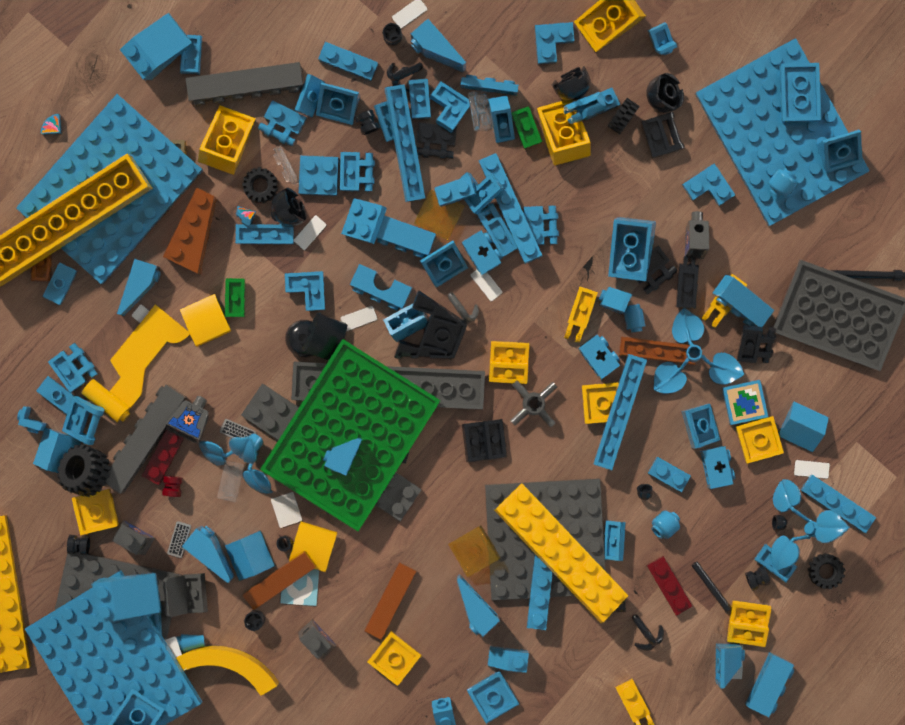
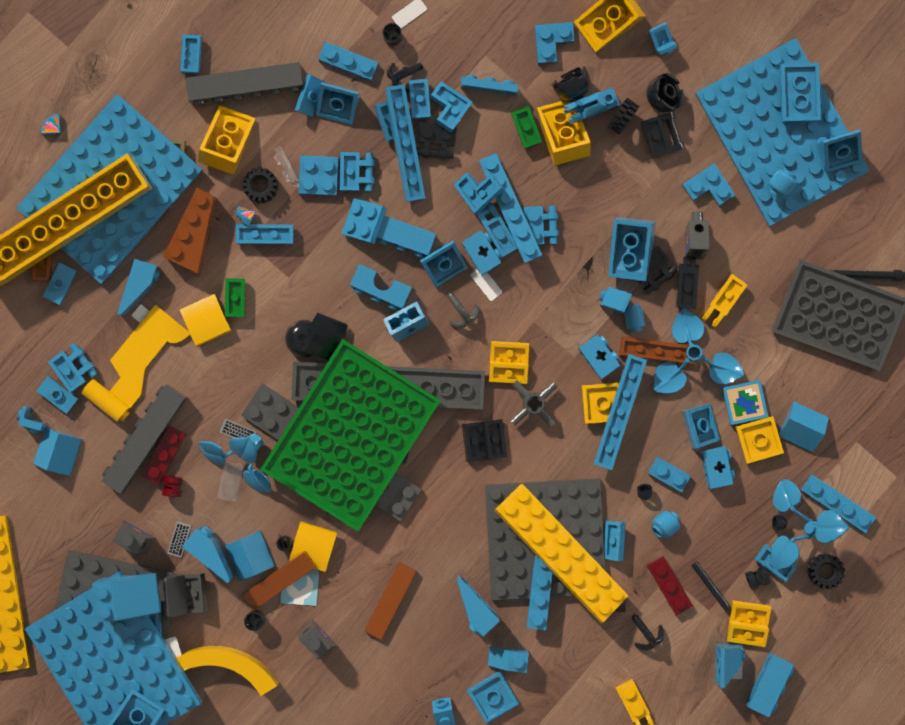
(77, 418): dark azure plate -> none
(78, 544): black wheel -> none
(83, 470): black tyre -> none
(95, 512): yellow plate -> none
(156, 47): dark azure slope -> none
(189, 420): torso -> none
(190, 642): dark azure cone -> none
(285, 118): dark azure plate -> none
(286, 510): white sticker -> none
(287, 209): black cylinder -> none
(310, 232): white sticker -> none
(312, 284): dark azure plate -> none
(342, 456): dark azure slope -> none
(359, 318): white sticker -> none
(367, 122): black wheel -> none
(394, 658): yellow plate -> none
(435, 46): dark azure slope -> none
(437, 218): clear yellow plate -> none
(440, 335): black wing -> none
(455, 191): dark azure plate -> none
(474, 551): clear yellow plate -> none
(480, 111): clear plate -> none
(501, 119): dark azure slope -> none
(581, 312): yellow hinge -> none
(742, 302): dark azure brick -> none
(750, 342): black plate -> none
(806, 468): white sticker -> none

